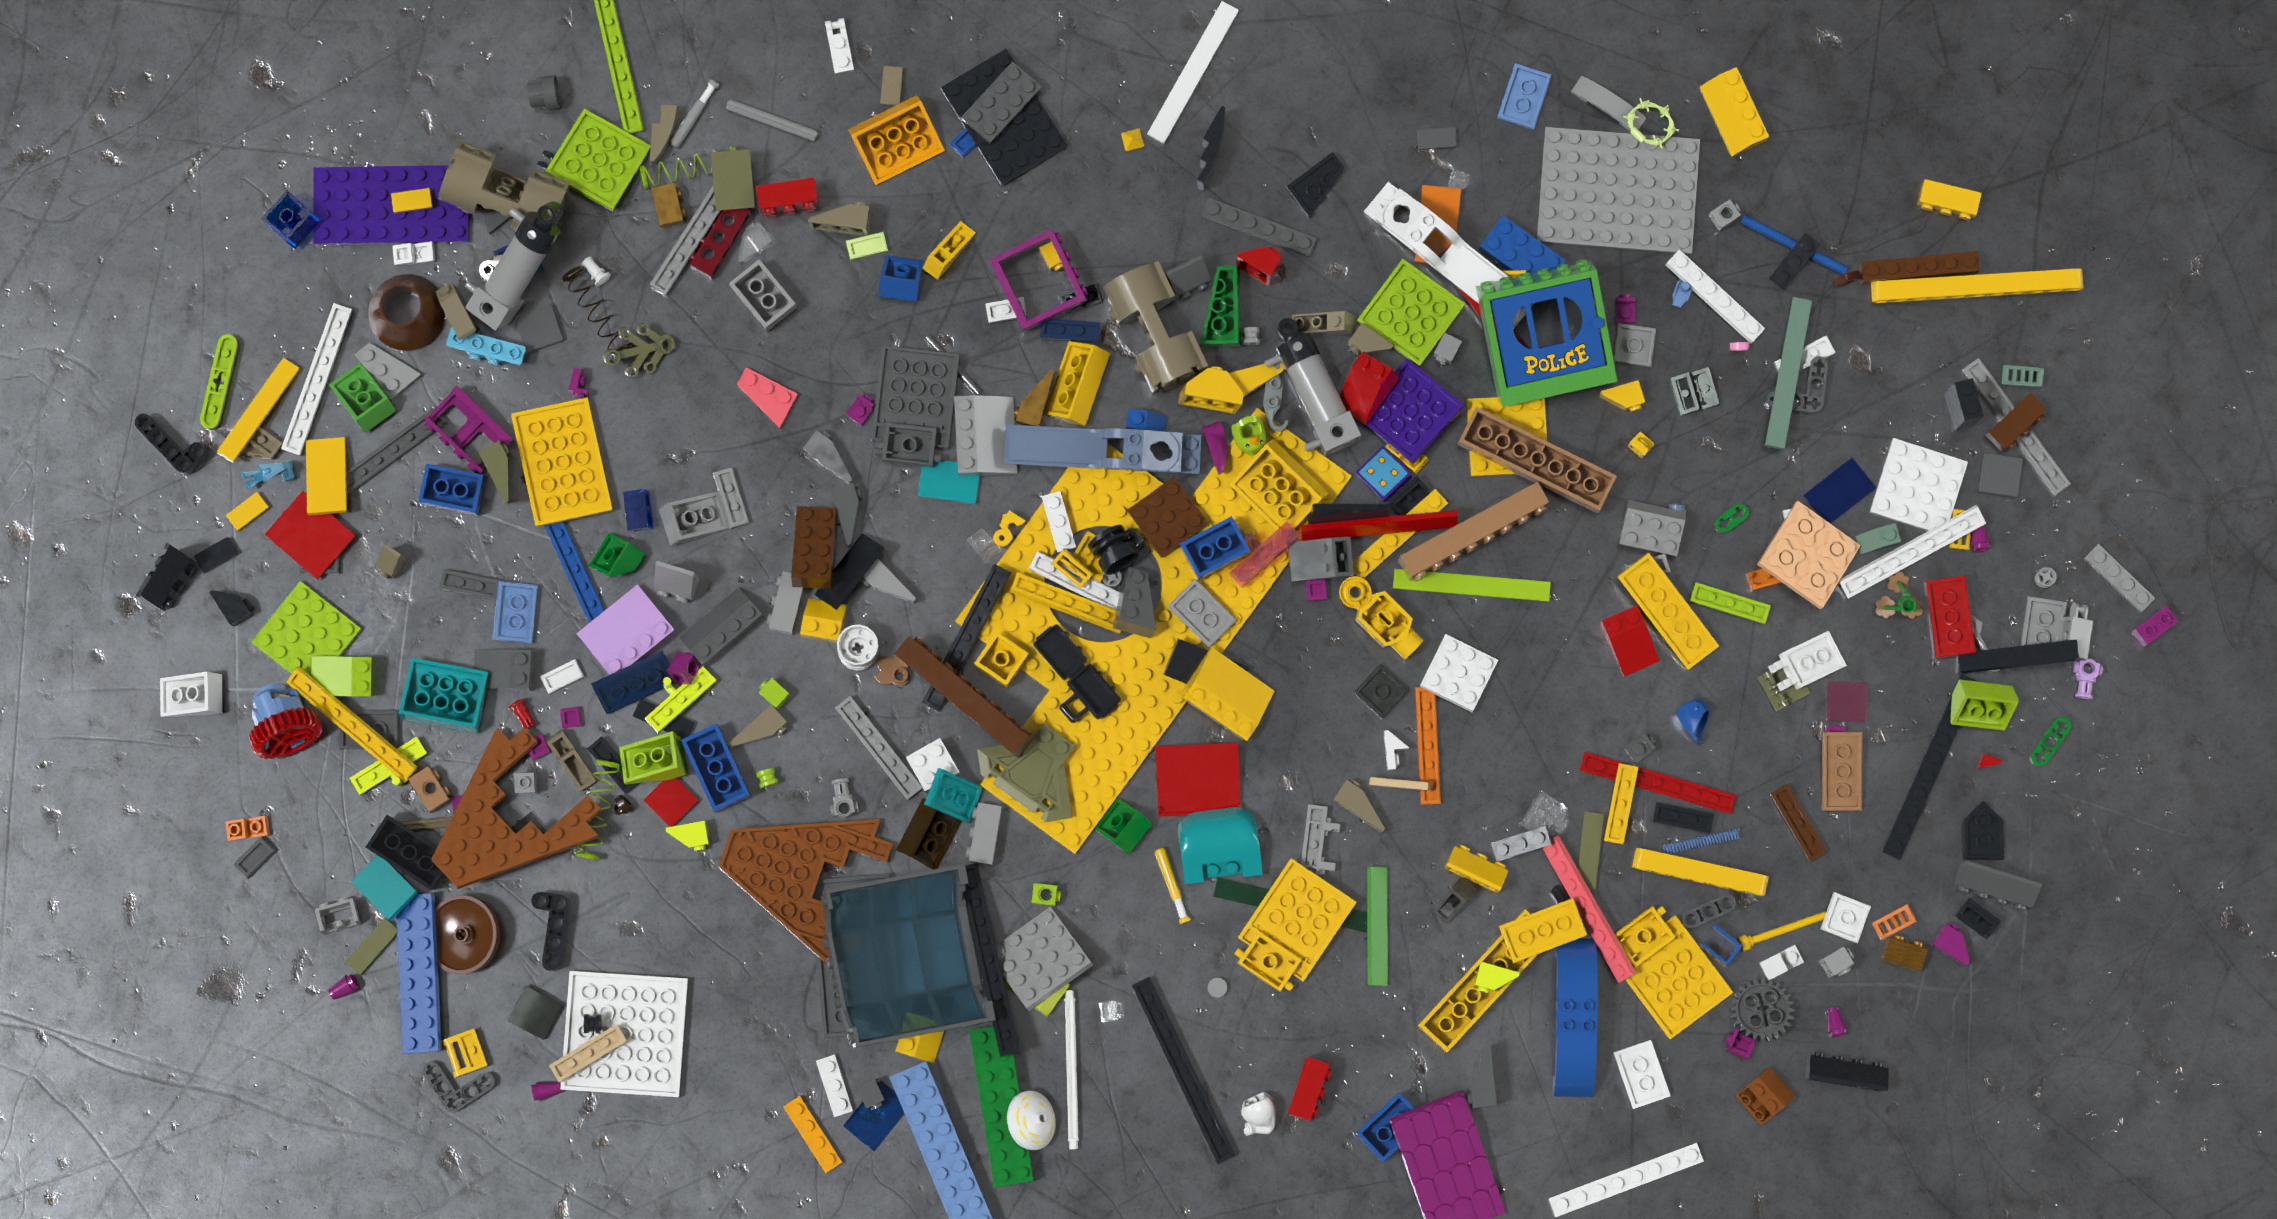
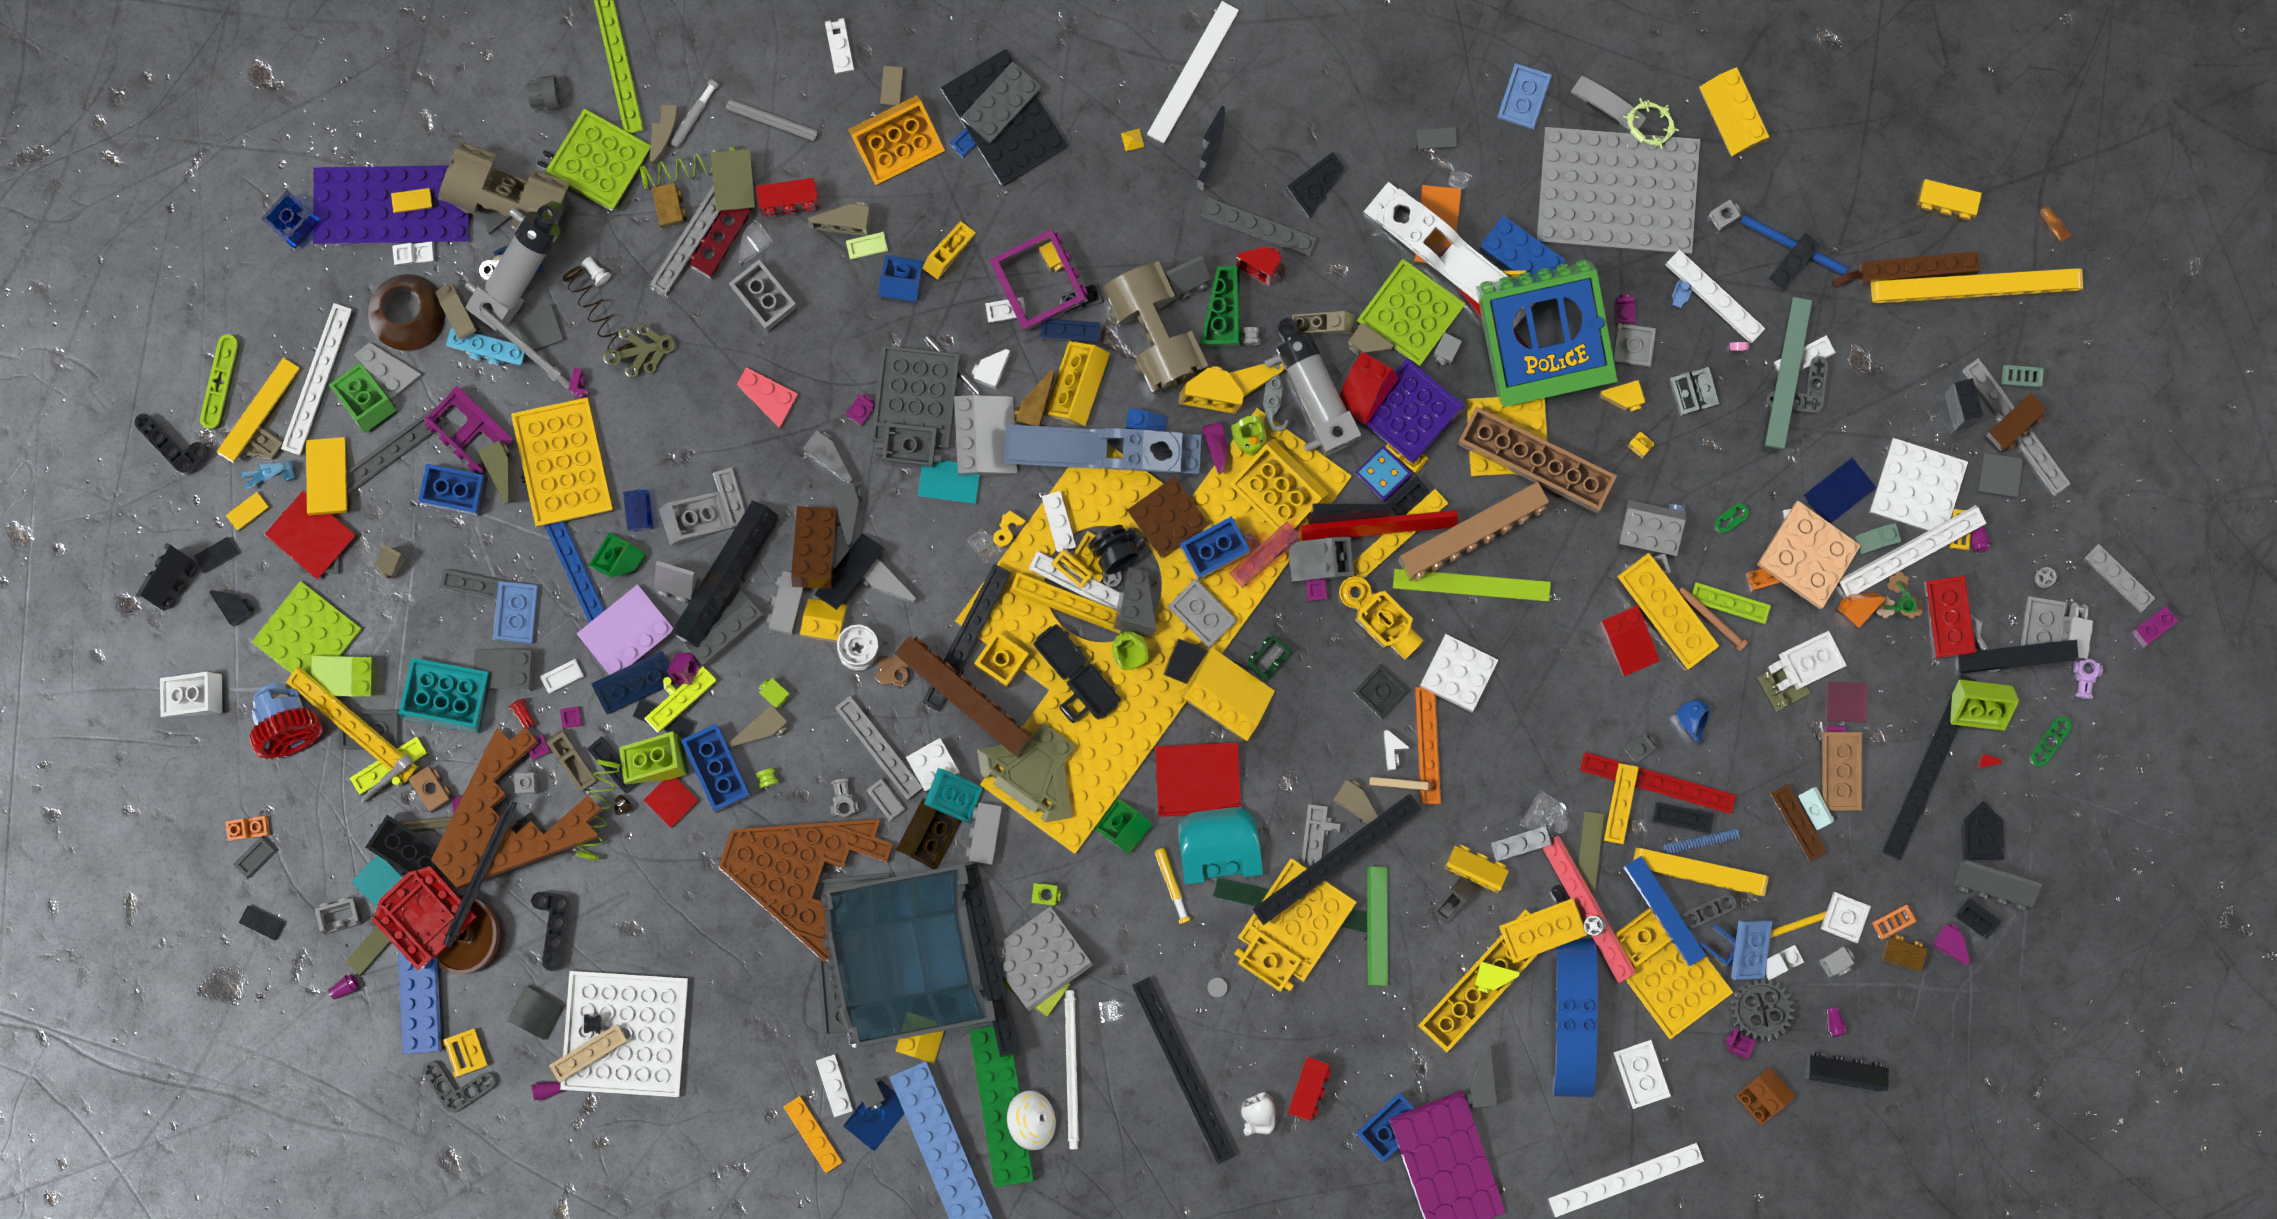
(261, 922): none -> black tile
(401, 765): none -> light grey piece
(418, 915): none -> red wedge
(480, 873): none -> black piece
(553, 372): none -> light grey bar
(692, 835): neon yellow slope -> none
(724, 573): none -> black brick
(885, 799): none -> light grey tile
(991, 369): none -> white slope
(1129, 650): none -> lime hair
(1269, 658): none -> dark green window
(1336, 859): none -> black plate
(1591, 924): none -> light grey wheel
(1664, 911): none -> blue tile
(1741, 643): none -> nougat bar
(1751, 949): none -> medium blue tile
(1816, 808): none -> light aqua plate
(1860, 607): none -> orange slope
(2054, 223): none -> clear orange axle

